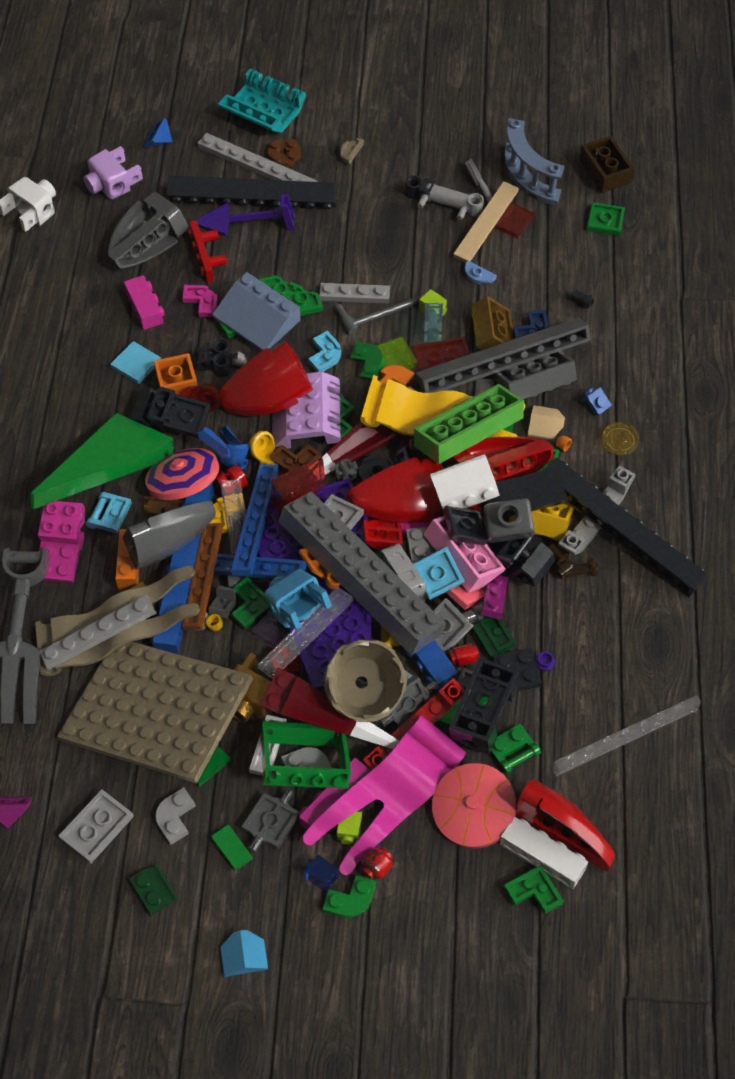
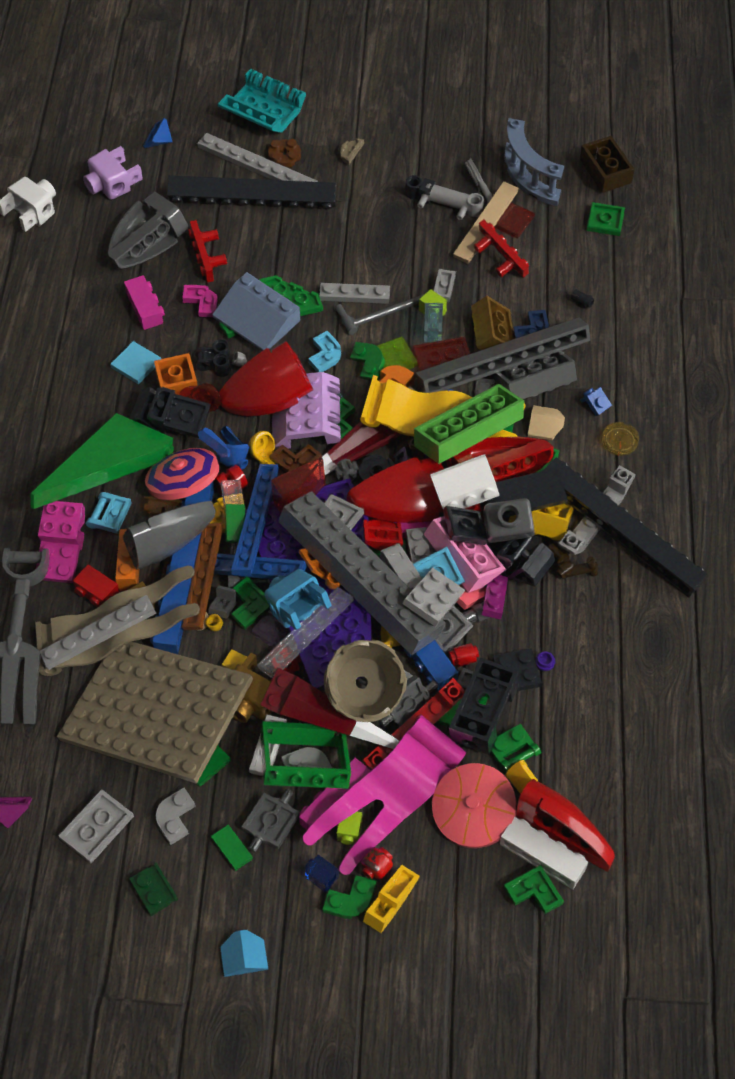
(95, 586): none -> red brick
(220, 217): dark purple piece -> none
(233, 659): none -> yellow tile
(234, 522): none -> green tile
(390, 898): none -> yellow slope
(433, 597): none -> light grey plate
(445, 283): none -> light grey plate
(478, 274): medium blue plate -> none
(493, 636): dark green plate -> none
(512, 261): none -> red plate
(520, 775): none -> yellow tile
(563, 443): orange hinge -> none
(626, 735): clear tile -> none

